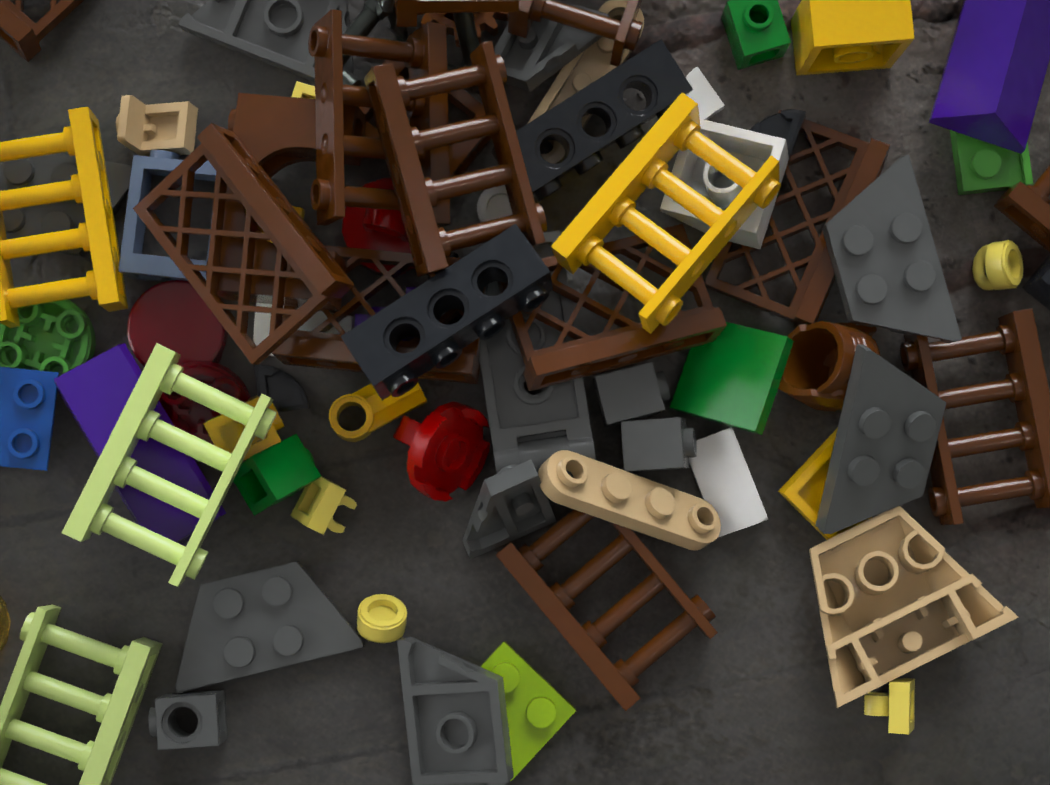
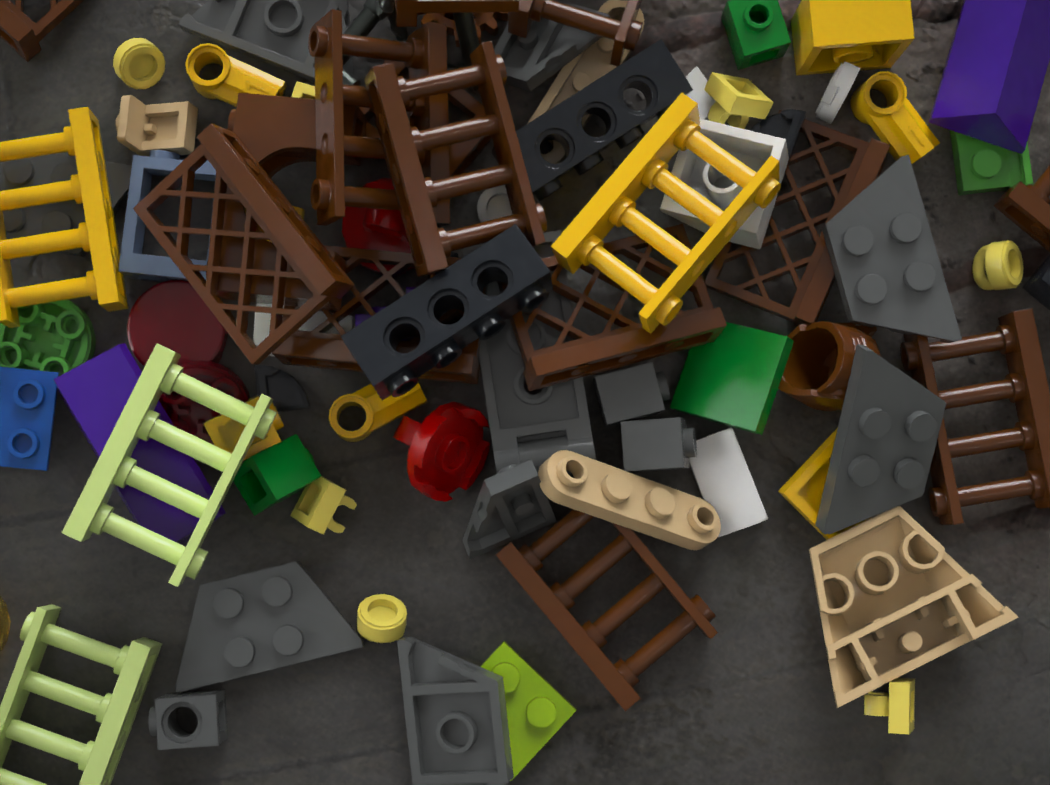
(139, 63): none -> light yellow tile
(234, 79): none -> yellow piece
(736, 100): none -> light yellow tile
(836, 91): none -> white tile
(898, 122): none -> yellow piece

